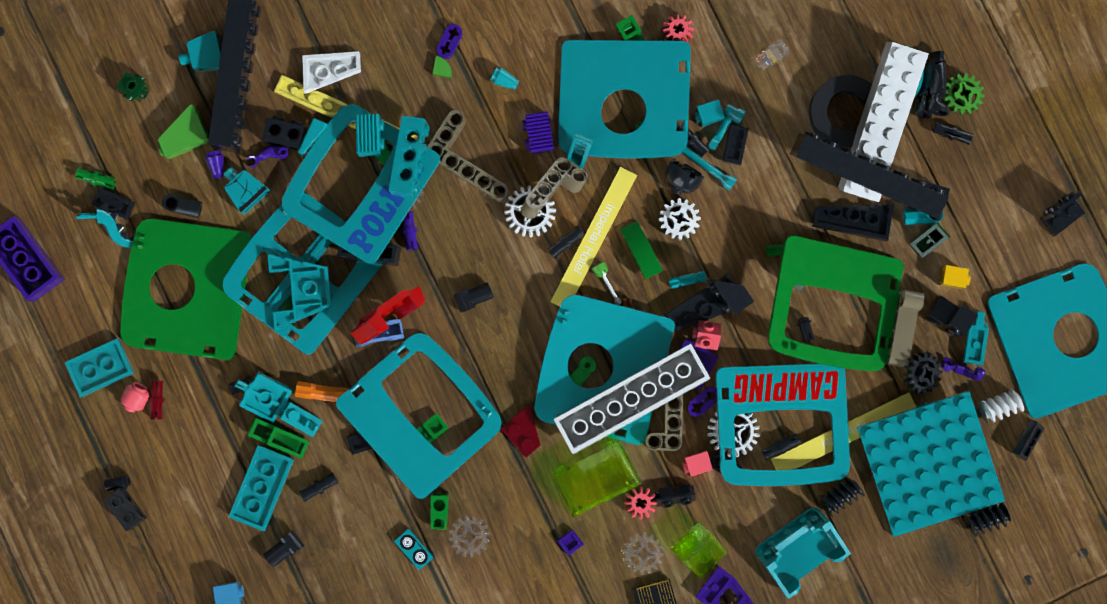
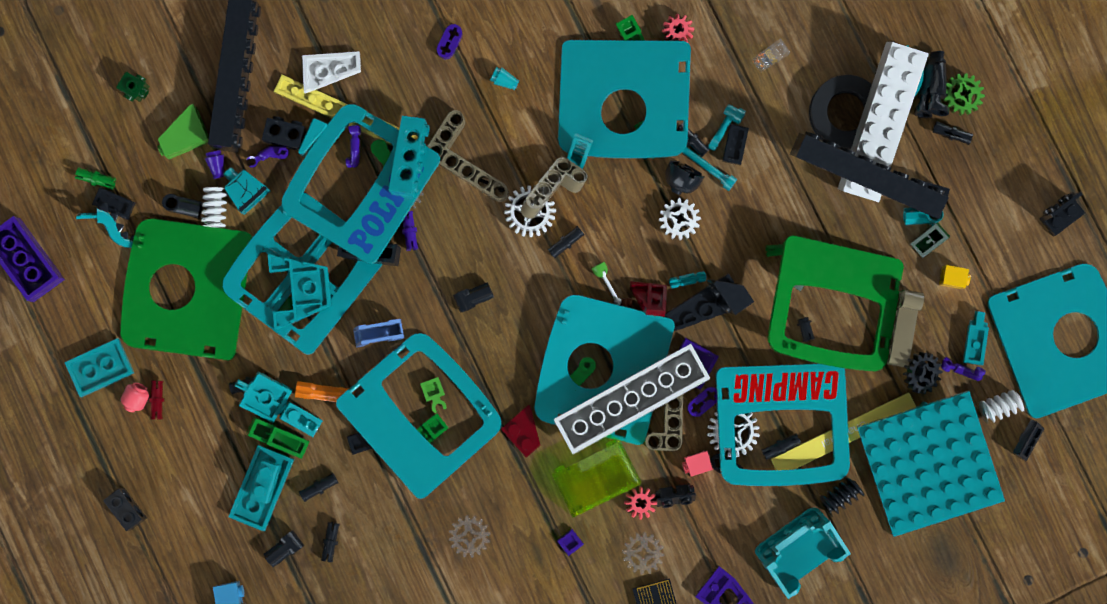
(118, 482): black pin -> none
(203, 52): teal torso -> none
(213, 207): none -> white piece
(265, 481): none -> teal brick
(330, 541): none -> black pin
(353, 161): none -> dark purple arm
(369, 135): teal brick -> none
(373, 322): red plate -> none
(414, 549): tile -> none
(433, 391): none -> bright green plate
(439, 510): green leg -> none
(442, 68): bright green tile -> none
(539, 132): dark purple brick -> none
(595, 235): light yellow tile -> none
(641, 250): green slope -> none
(650, 297): none -> dark red wing
(699, 550): clear neon green slope -> none
(707, 334): coral brick -> none
(709, 113): teal brick -> none
(857, 220): black wing -> none
(953, 318): black brick -> none
(988, 518): black piece -> none

